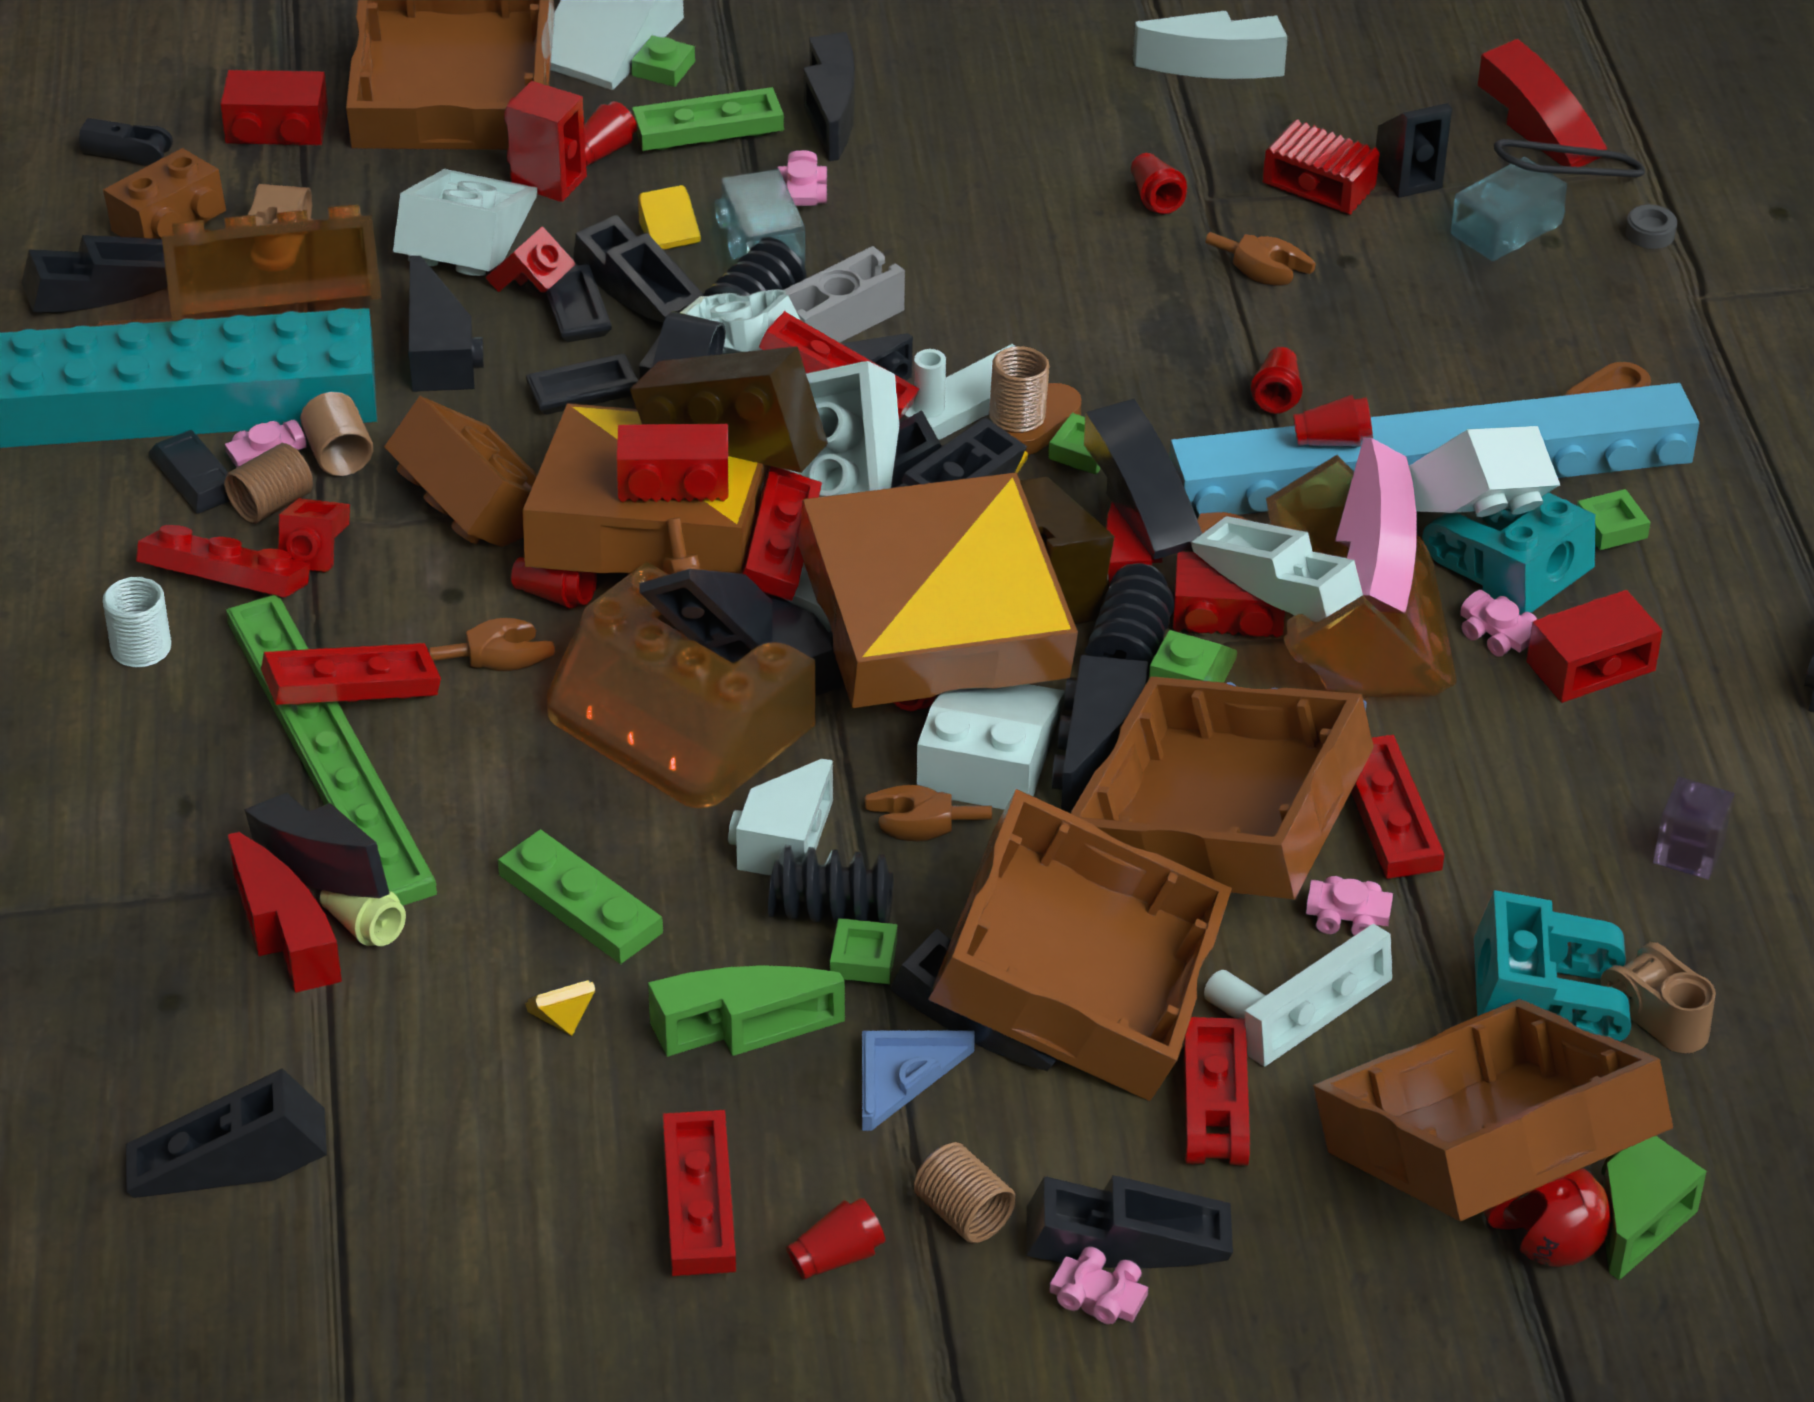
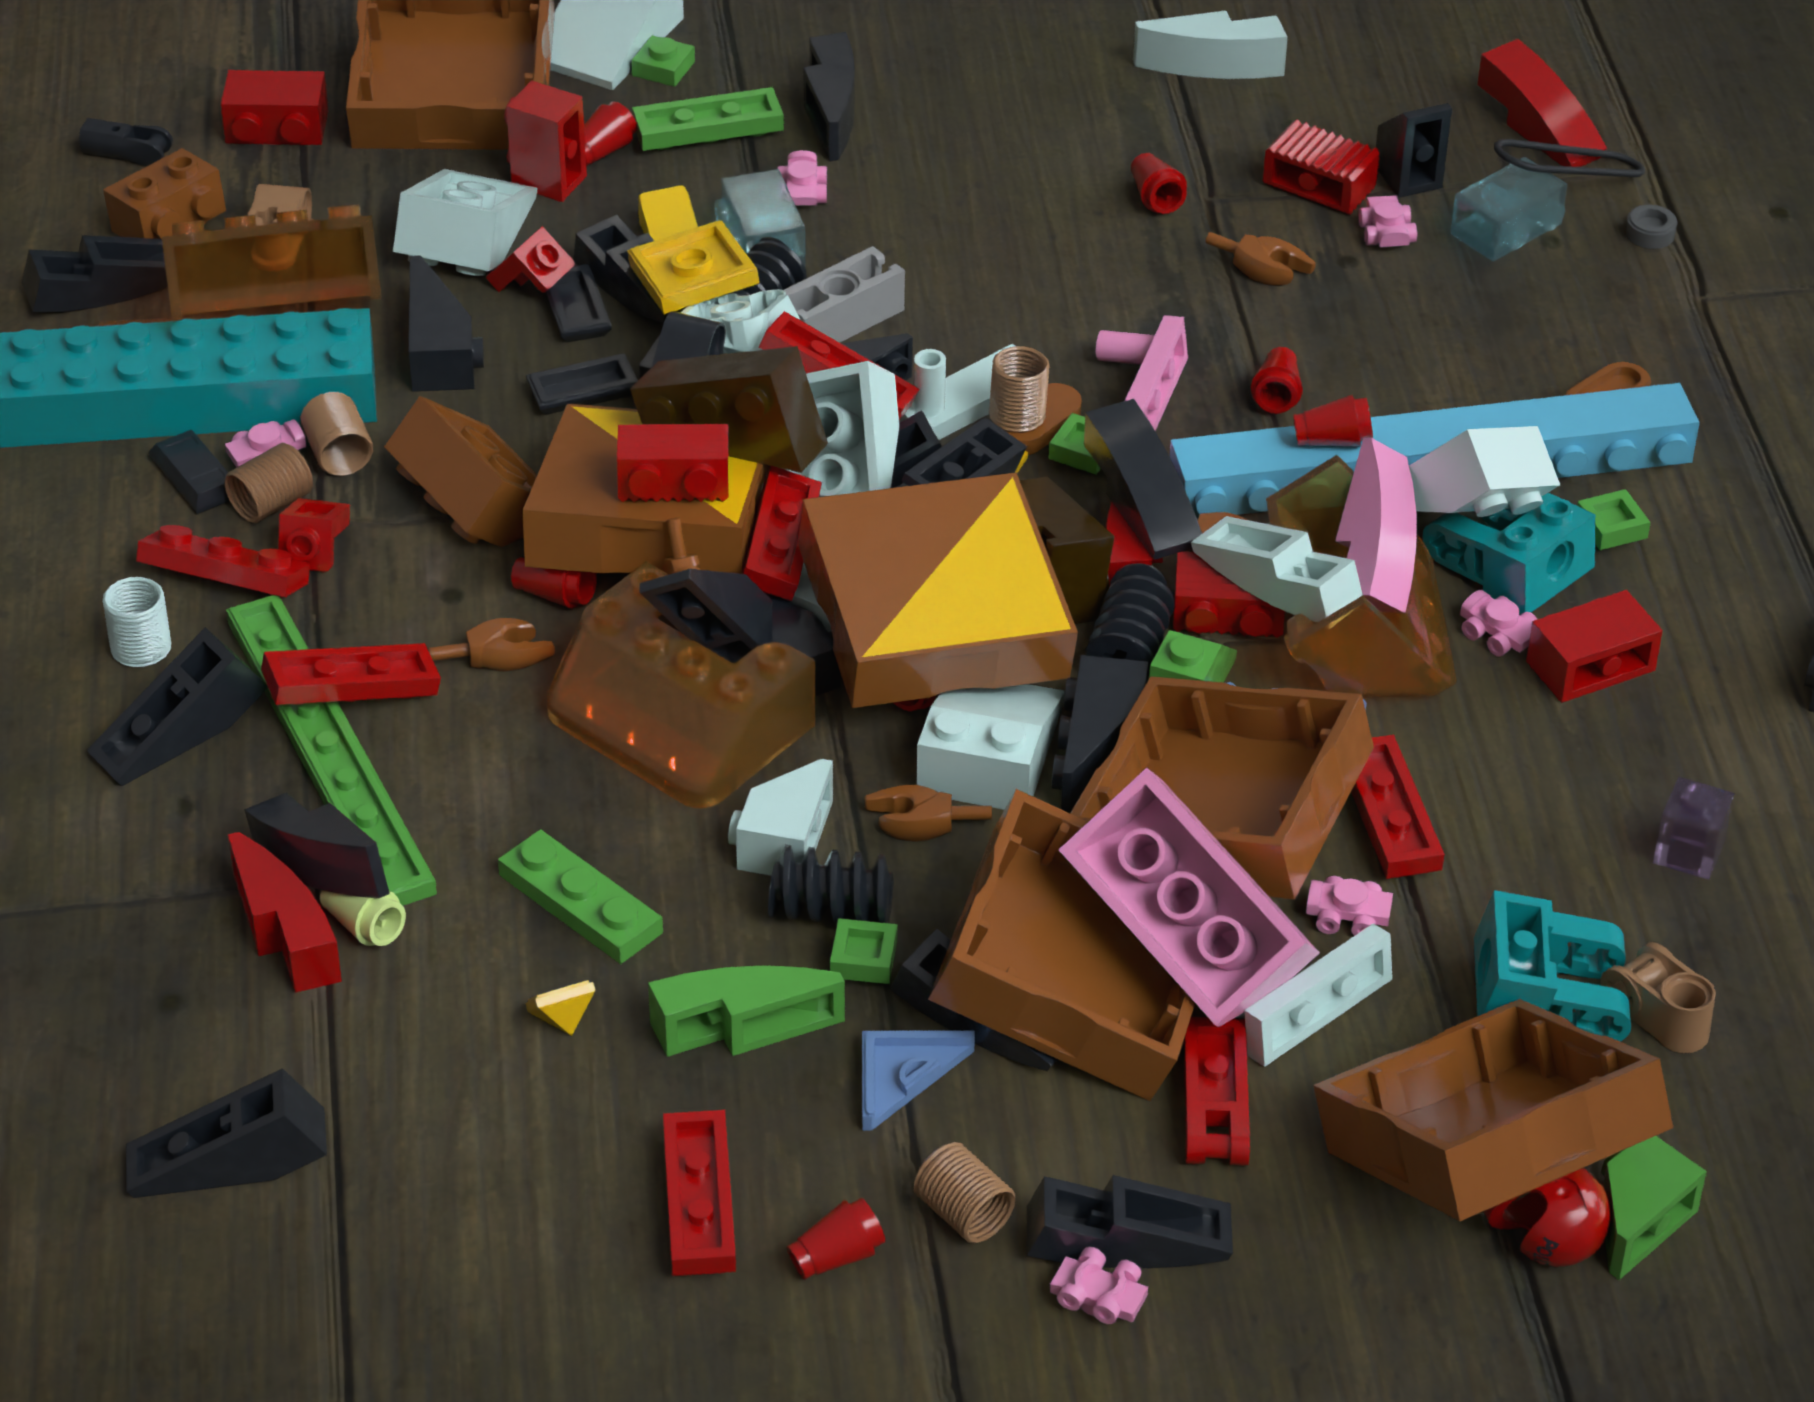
(180, 709): none -> black slope
(692, 266): none -> yellow tile
(1160, 358): none -> bright pink piece
(1187, 899): none -> bright pink slope
(1387, 222): none -> bright pink piece

